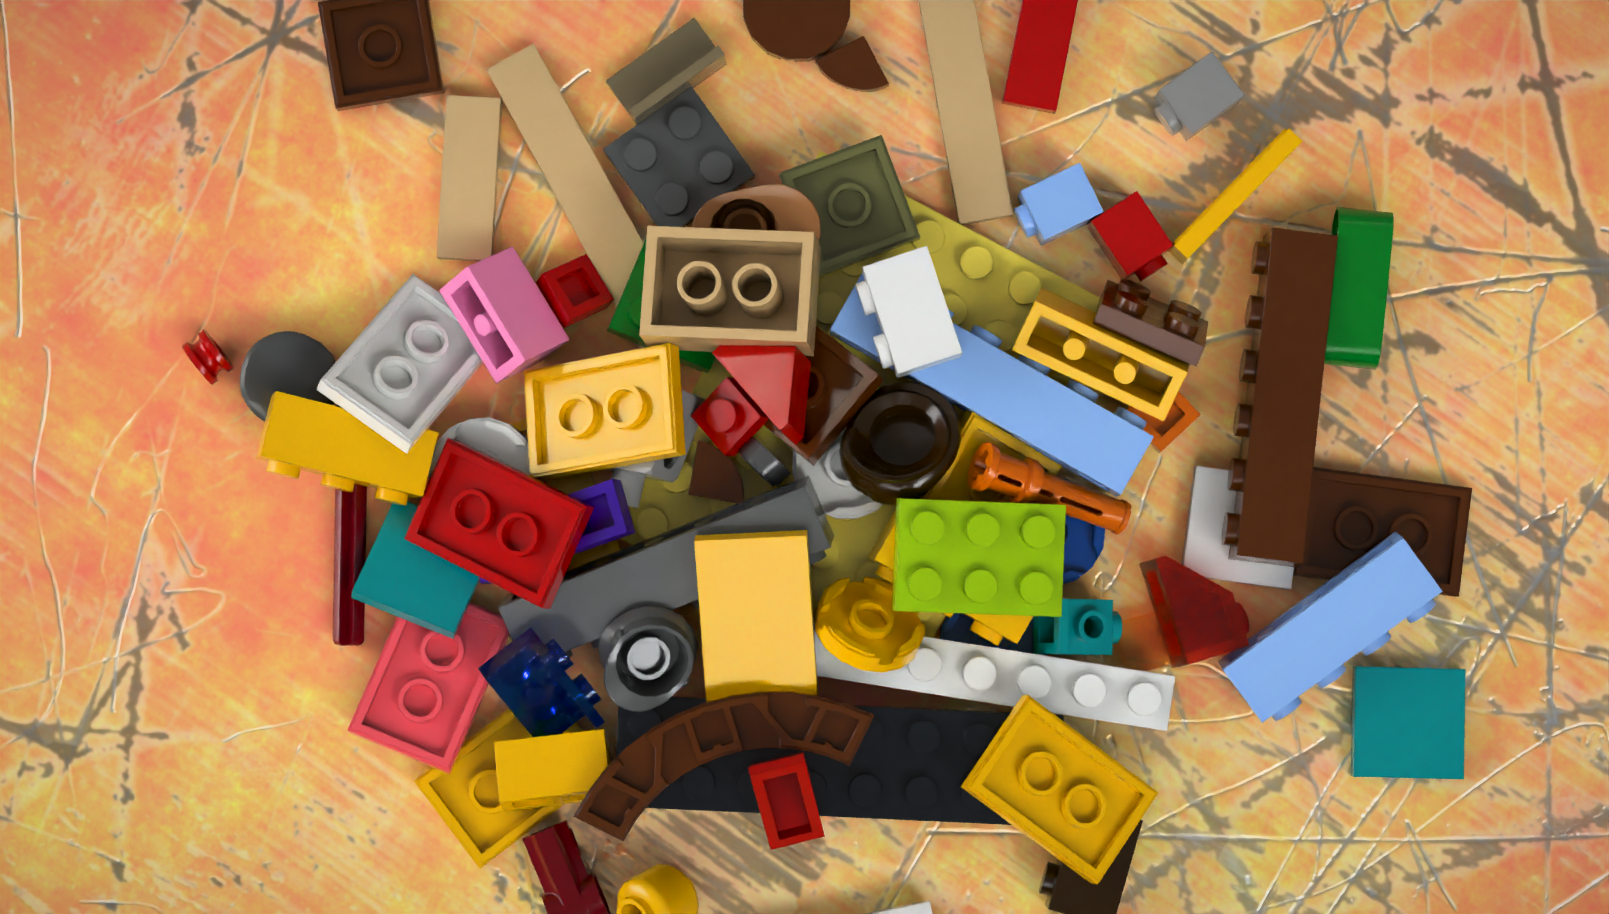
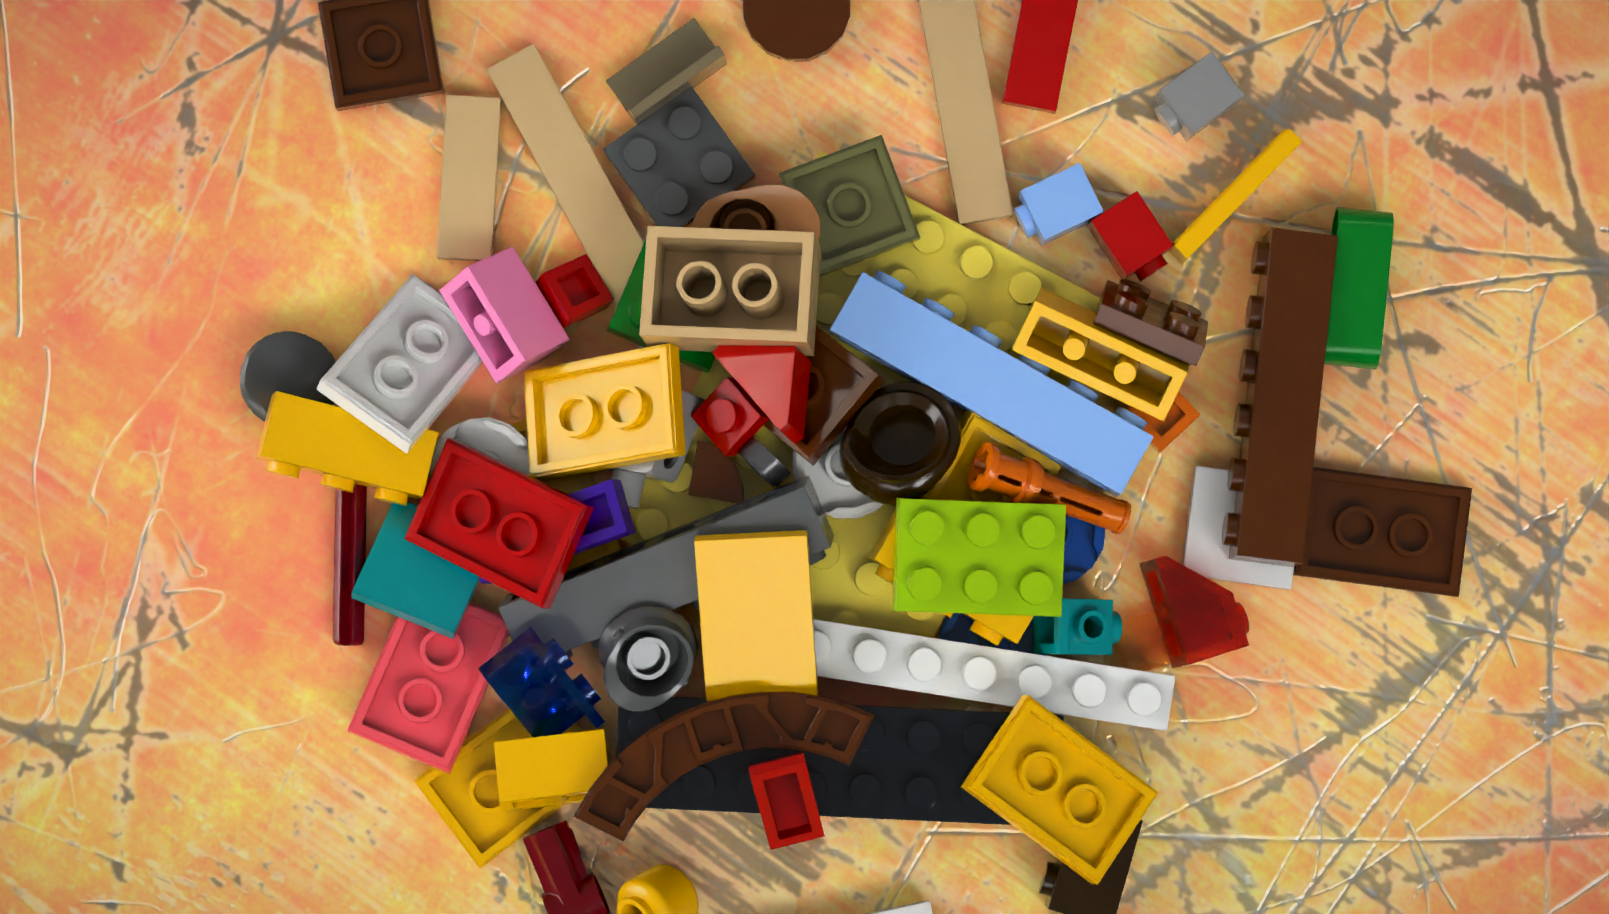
(207, 357): red bush -> none
(854, 67): reddish brown tile -> none
(863, 630): yellow tile -> none
(909, 312): white brick -> none
(1331, 627): light blue brick -> none
(1408, 722): teal tile -> none

